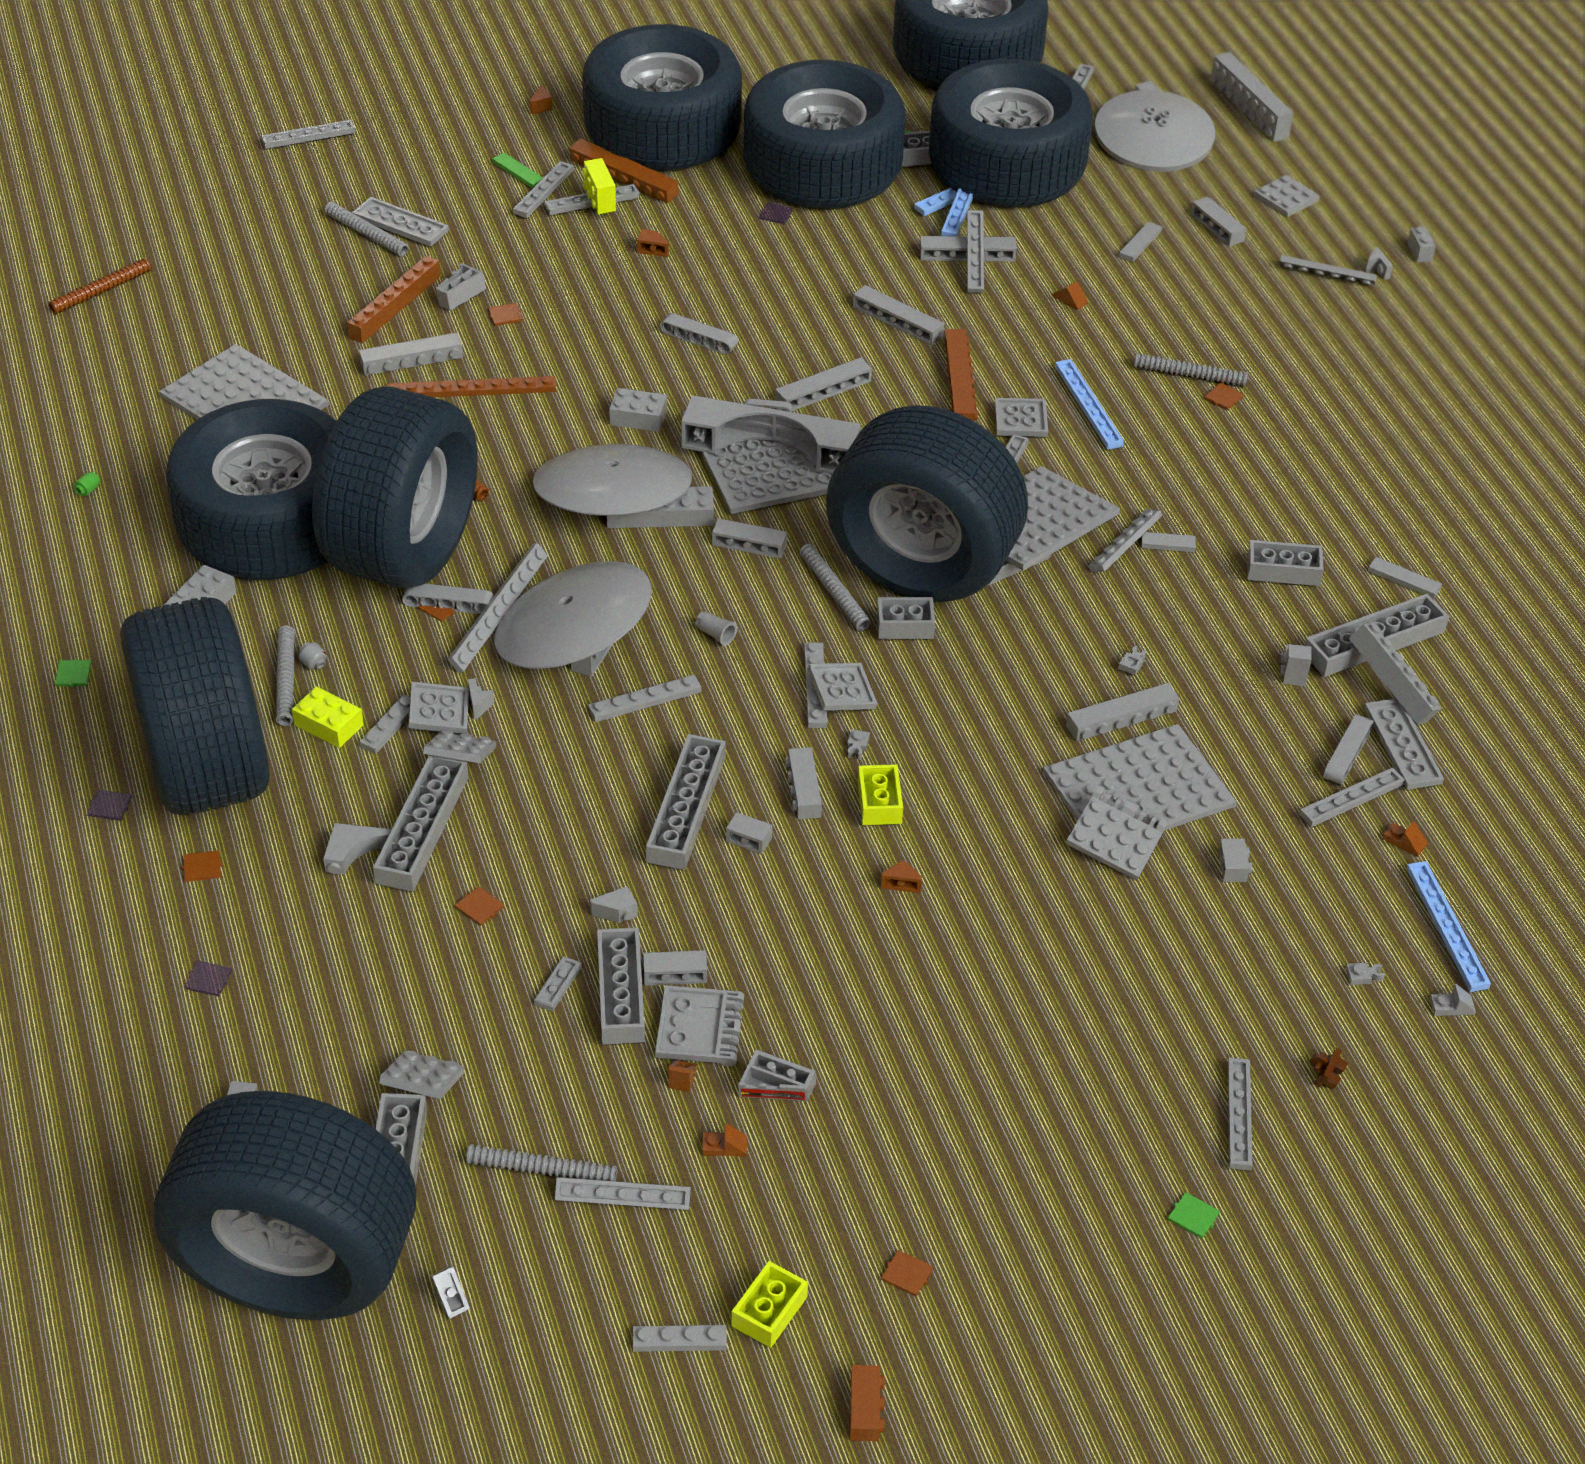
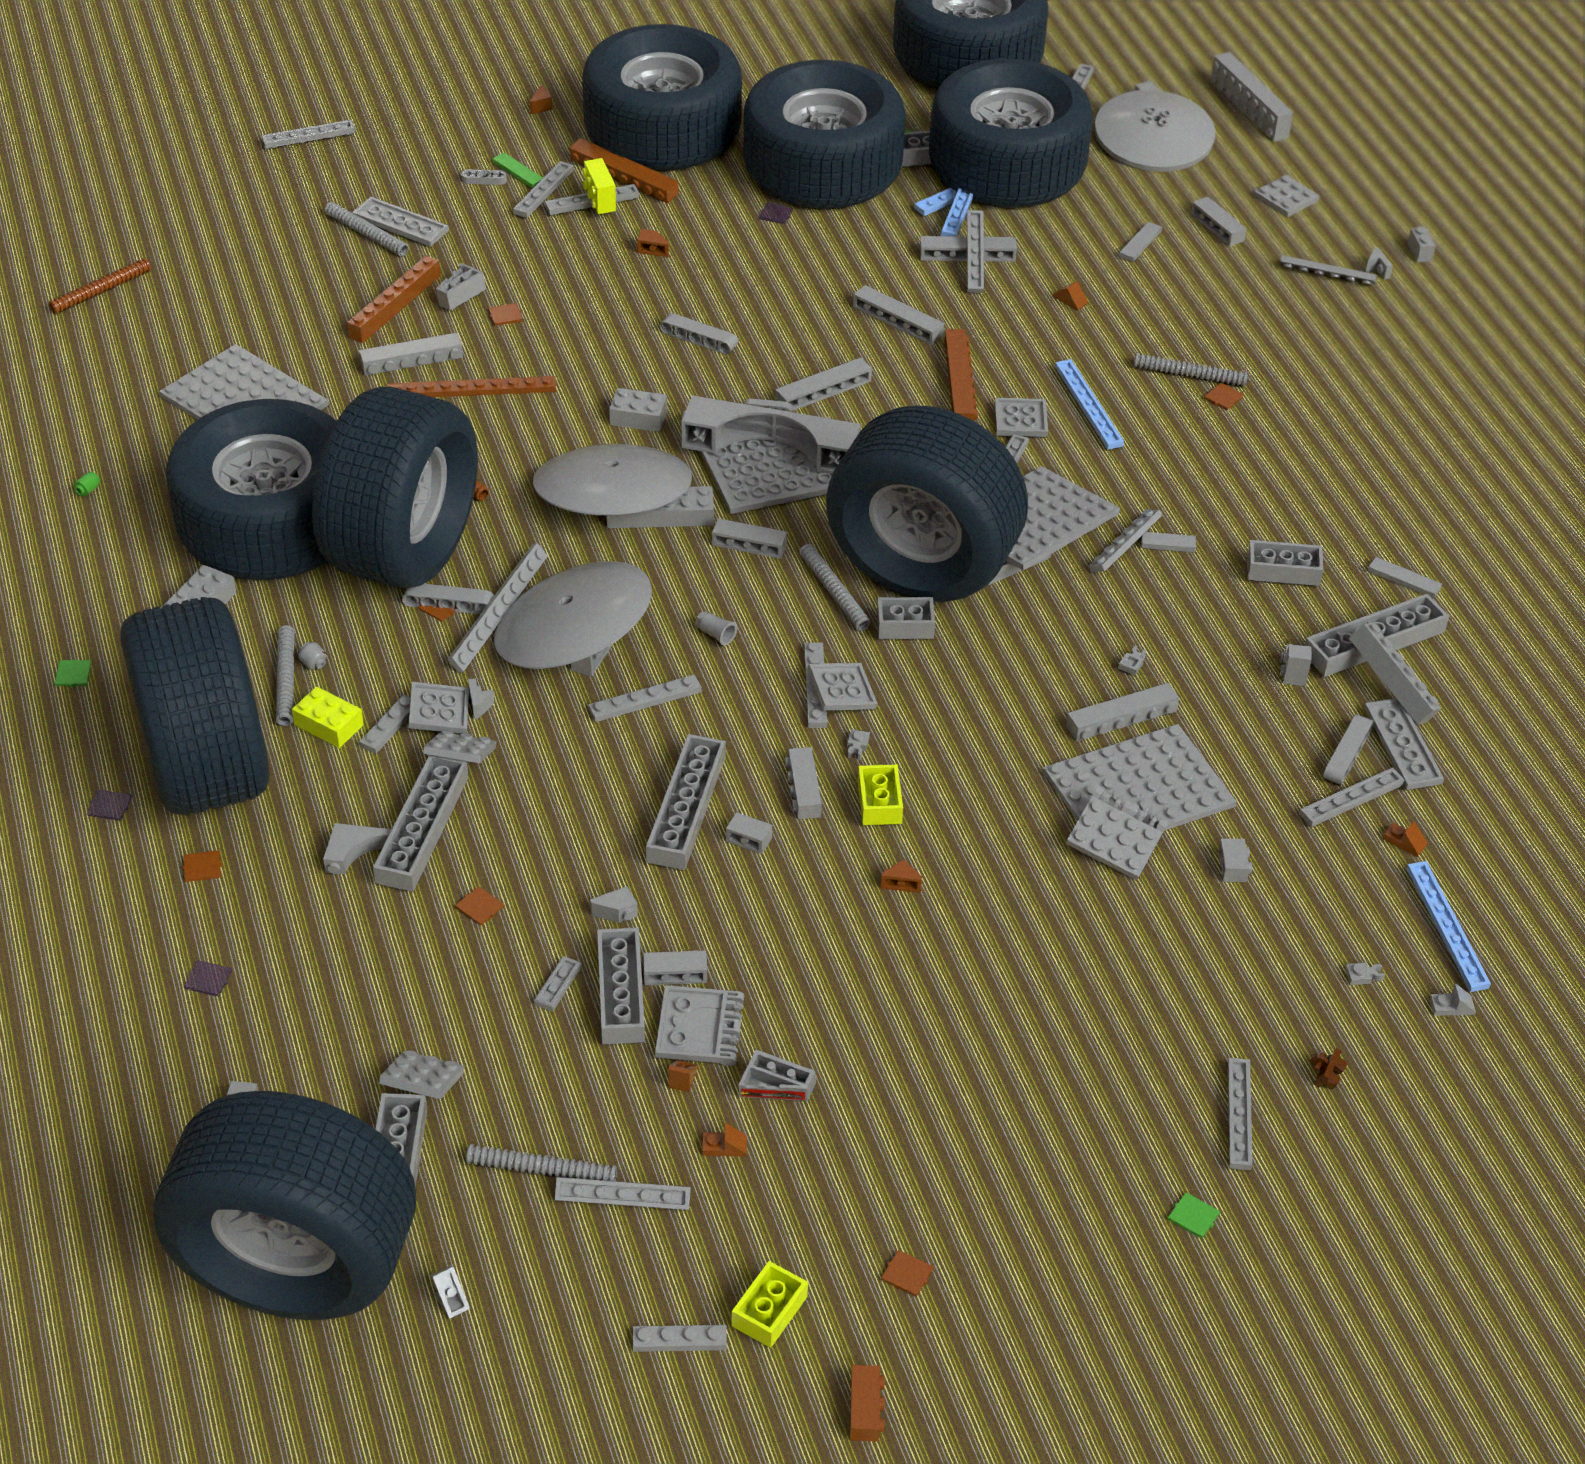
(488, 177): none -> light grey beam

